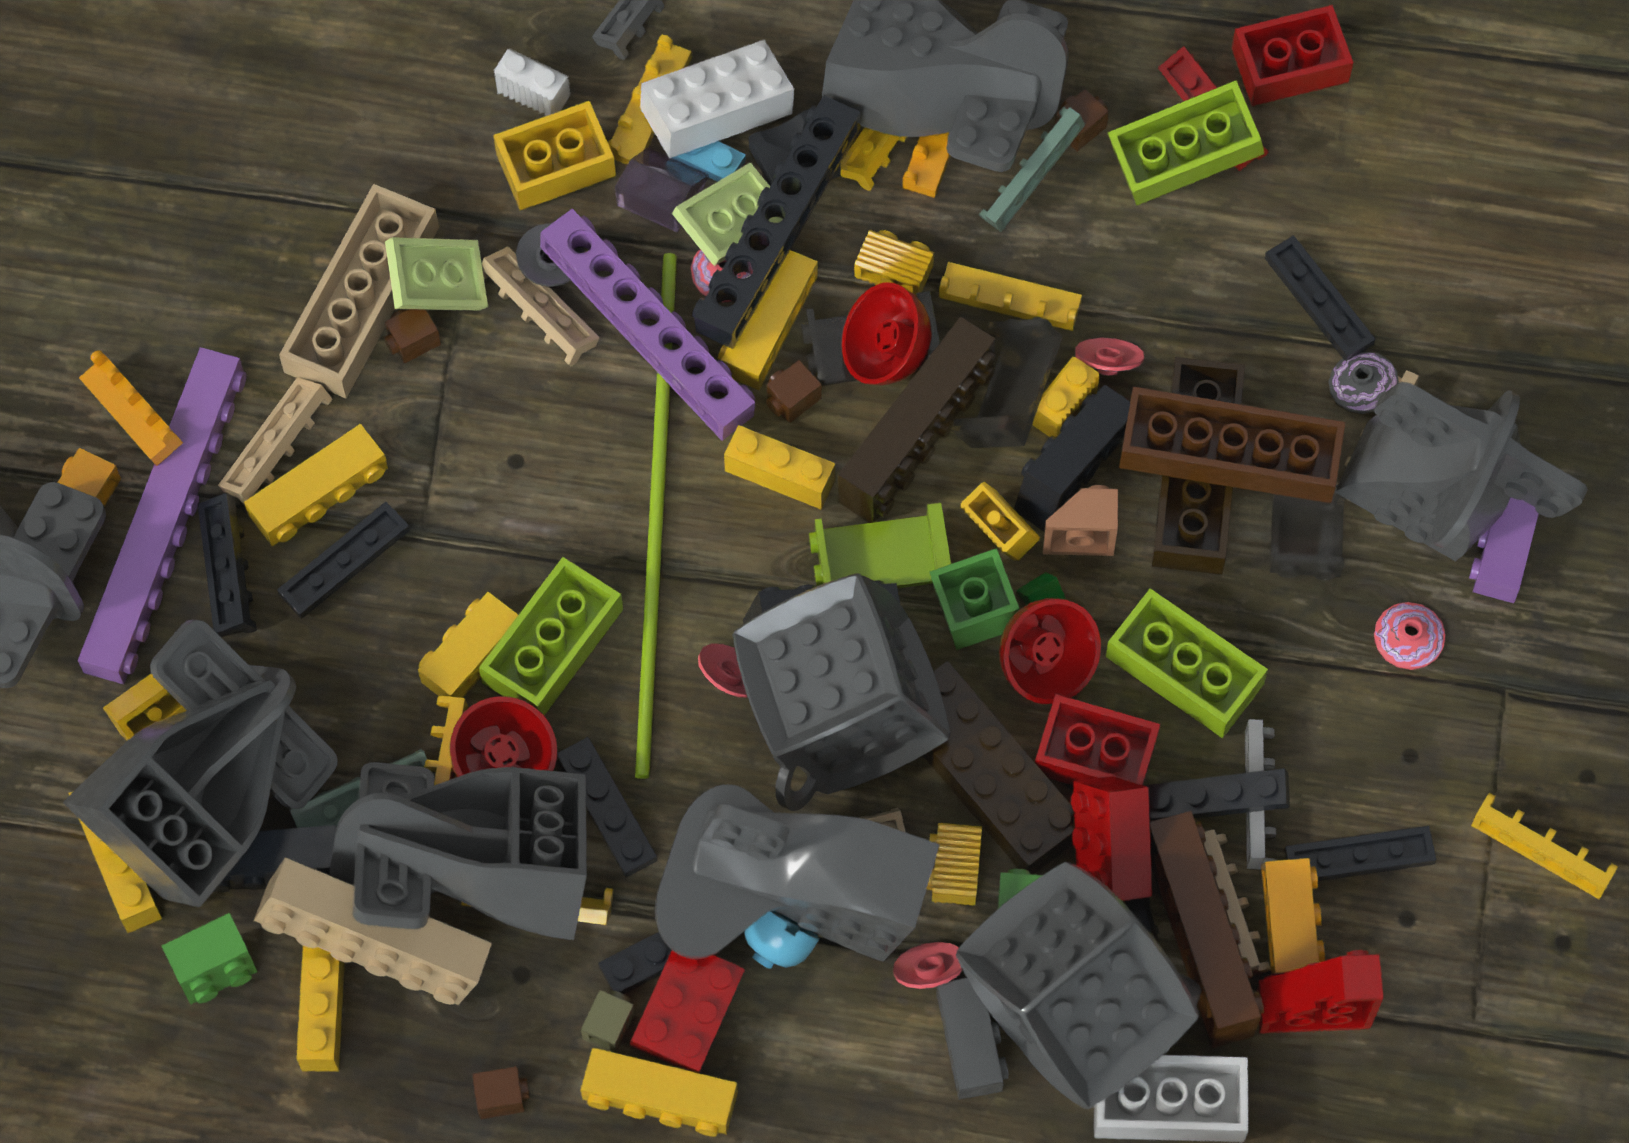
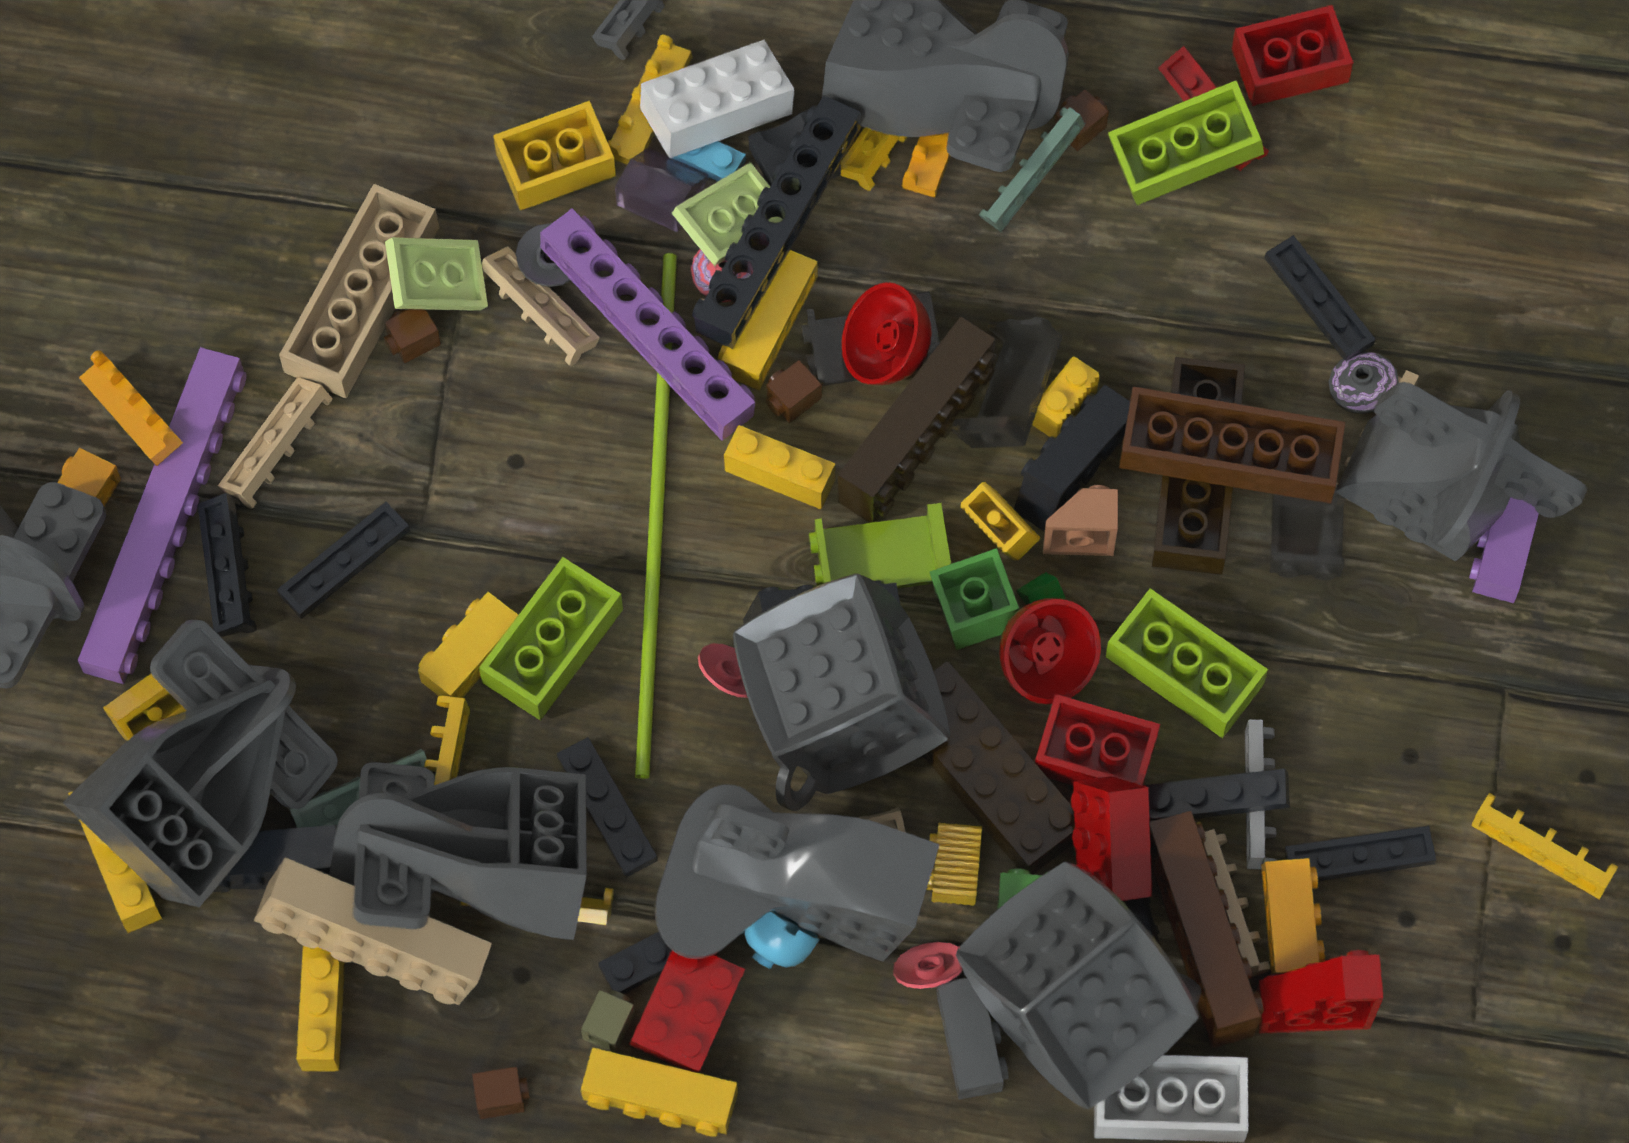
(210, 959): bright green brick -> none
(316, 485): yellow brick -> none
(507, 731): red piece -> none
(531, 83): white brick -> none
(894, 261): yellow brick -> none
(1009, 295): yellow hinge -> none
(1109, 355): coral dish -> none
(1407, 650): dish -> none

